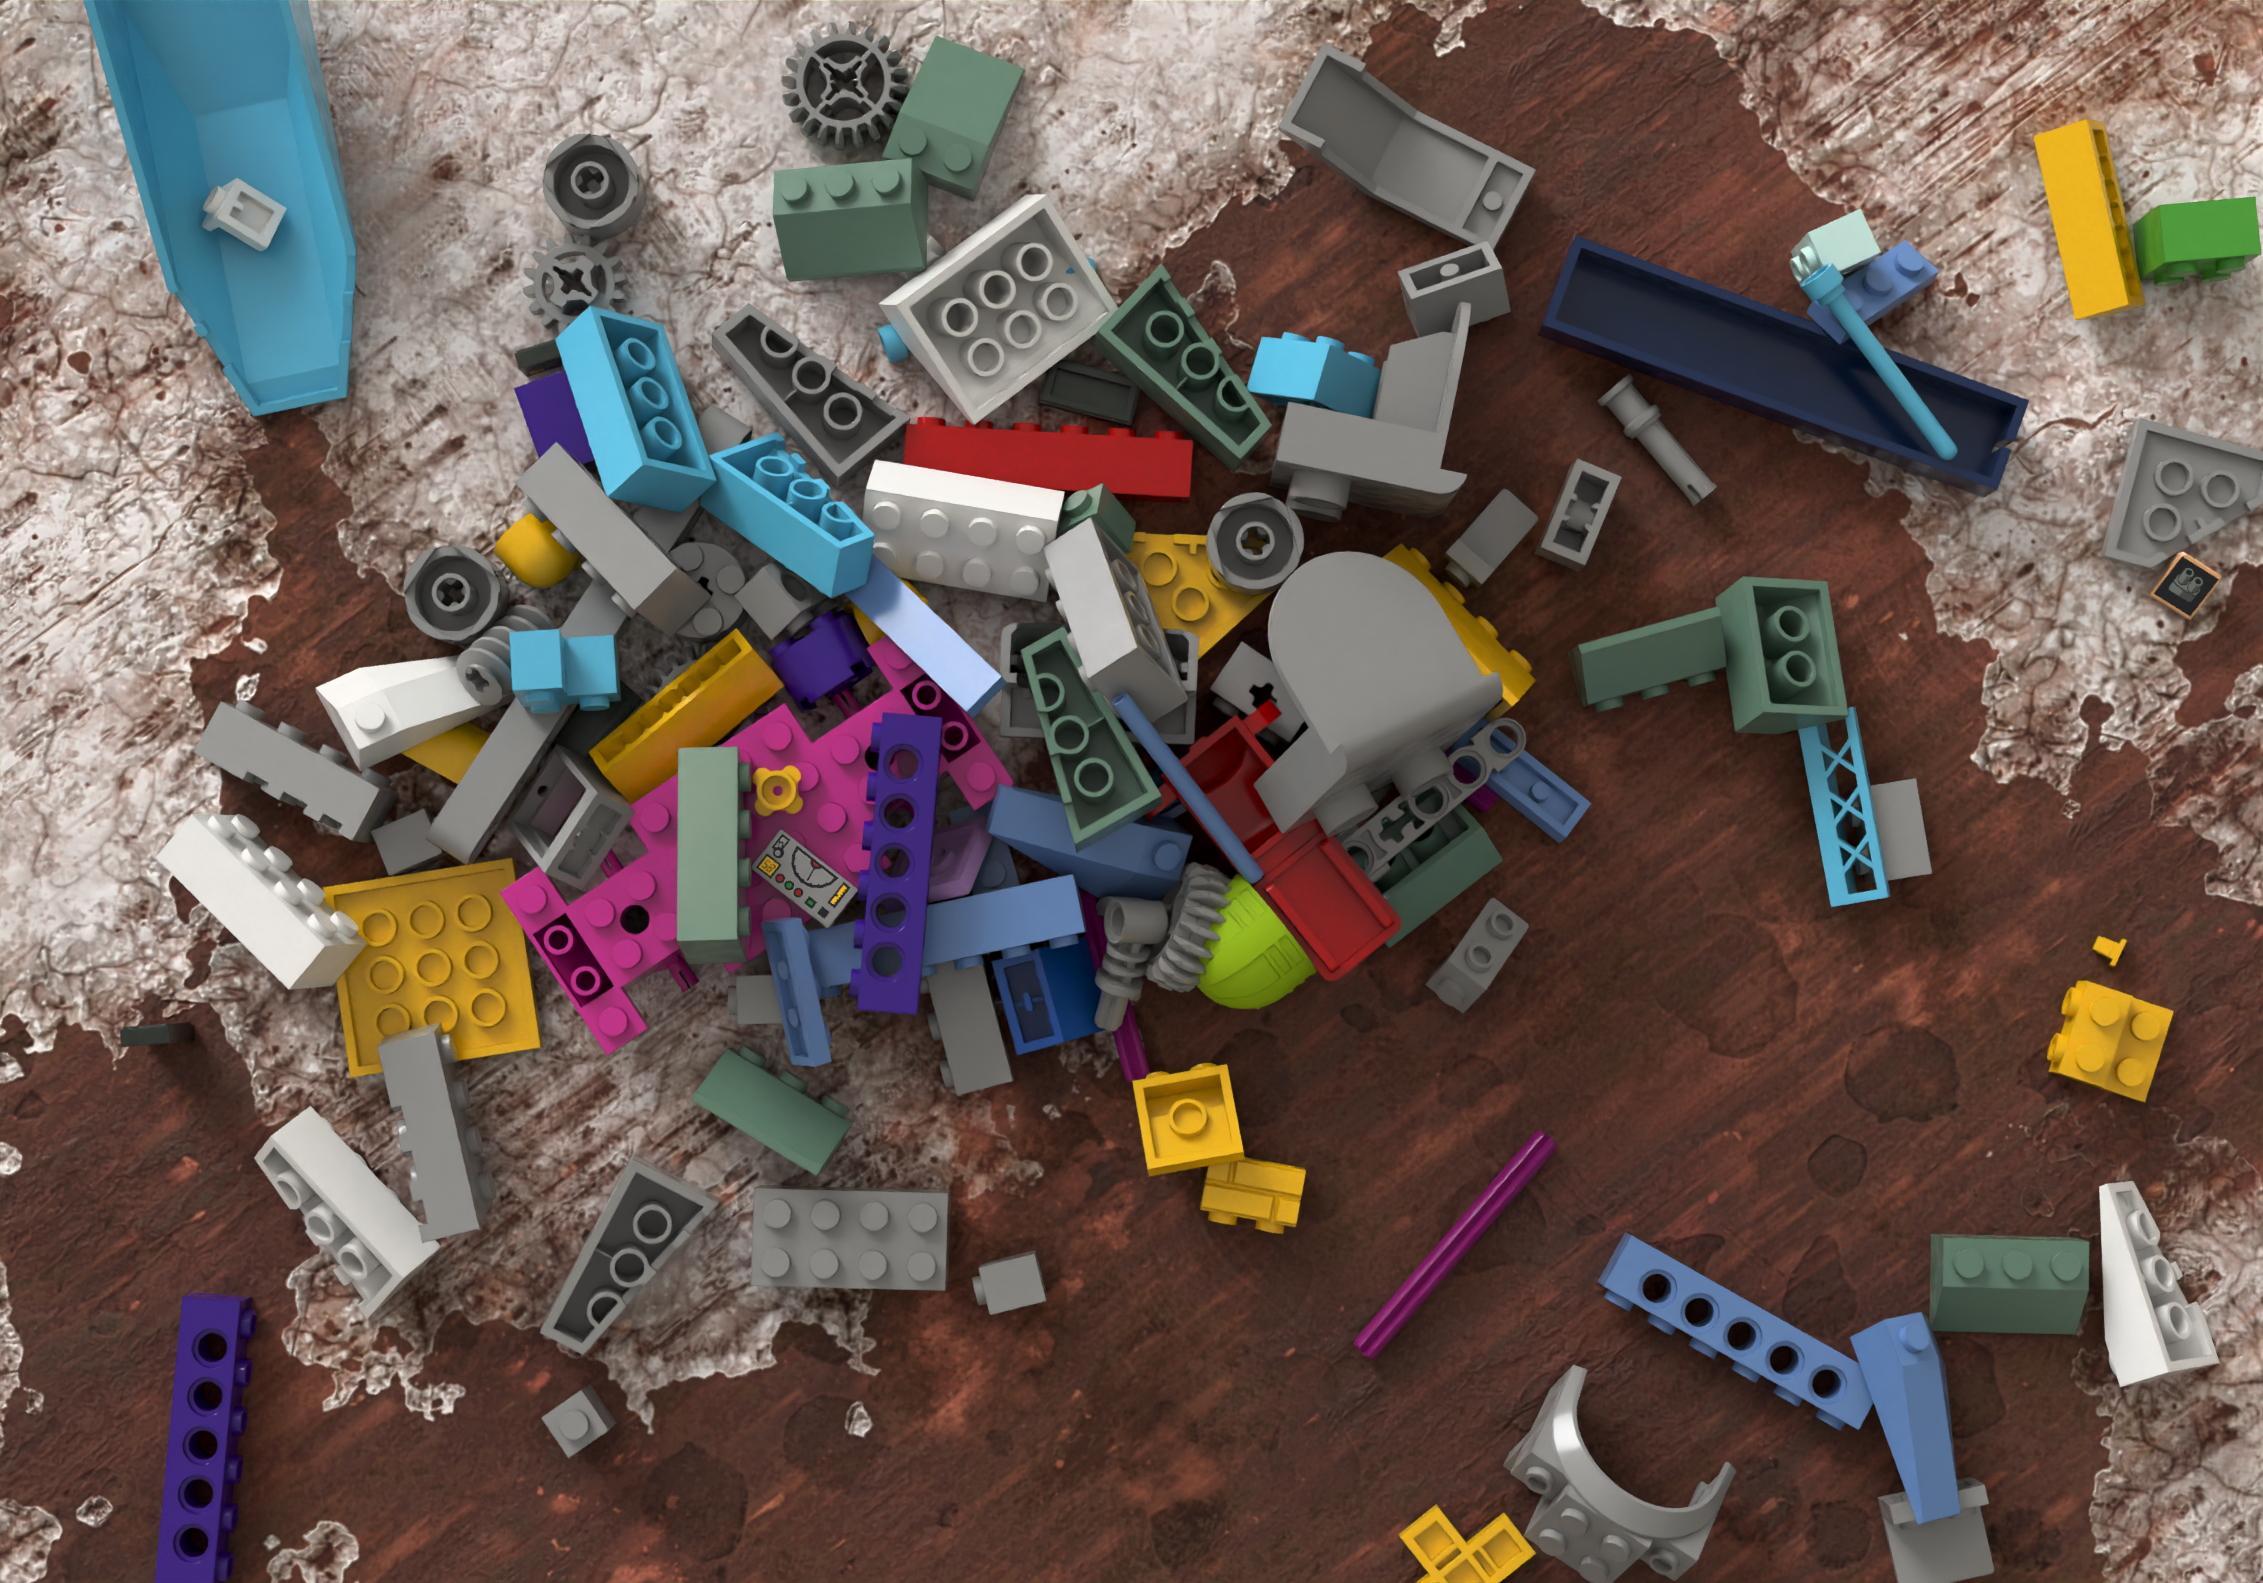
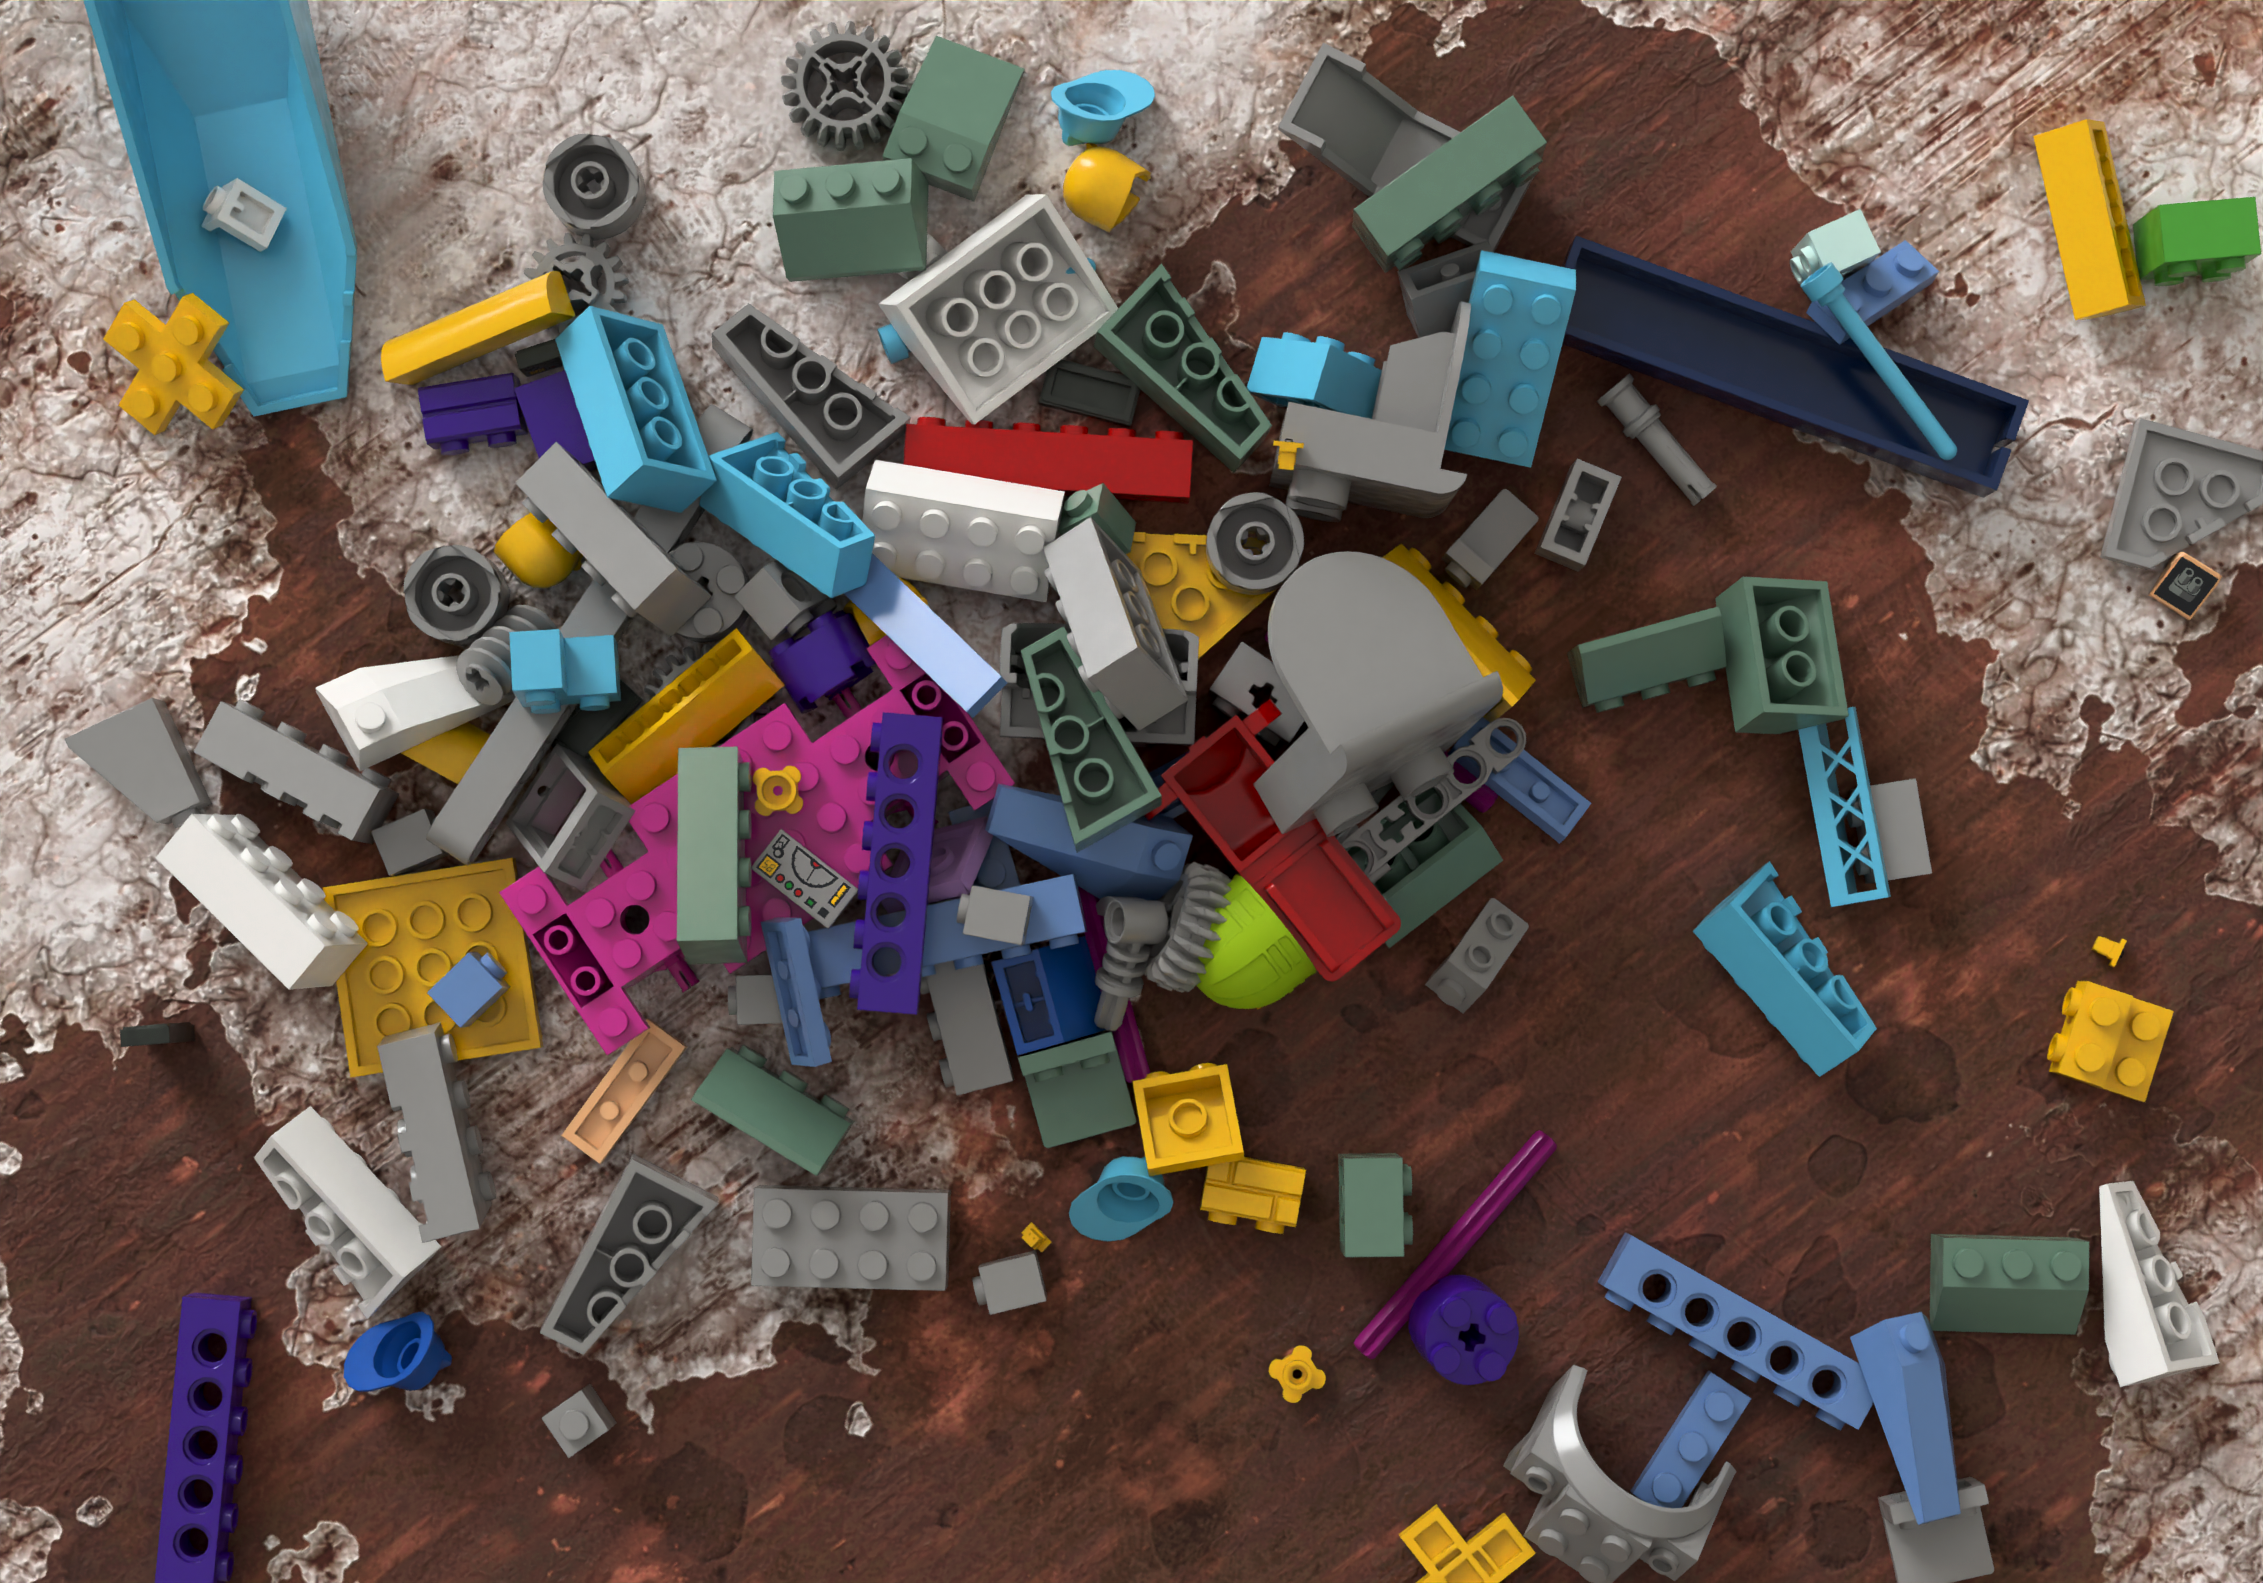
(145, 761): none -> light grey slope
(173, 364): none -> yellow plate
(396, 1354): none -> blue piece
(470, 988): none -> medium blue brick
(472, 413): none -> dark purple brick
(477, 330): none -> yellow brick
(624, 1092): none -> light nougat plate
(995, 914): none -> light grey brick
(1035, 1238): none -> yellow piece
(1078, 1089): none -> sand green bracket
(1099, 104): none -> medium azure piece
(1100, 186): none -> yellow helmet
(1121, 1201): none -> medium azure piece
(1187, 787): medium blue piece -> none
(1284, 1368): none -> yellow plate
(1287, 453): none -> yellow piece
(1372, 1205): none -> sand green brick
(1449, 185): none -> sand green brick
(1486, 1324): none -> dark purple brick
(1509, 357): none -> medium azure brick
(1691, 1443): none -> medium blue plate
(1786, 972): none -> medium azure wedge

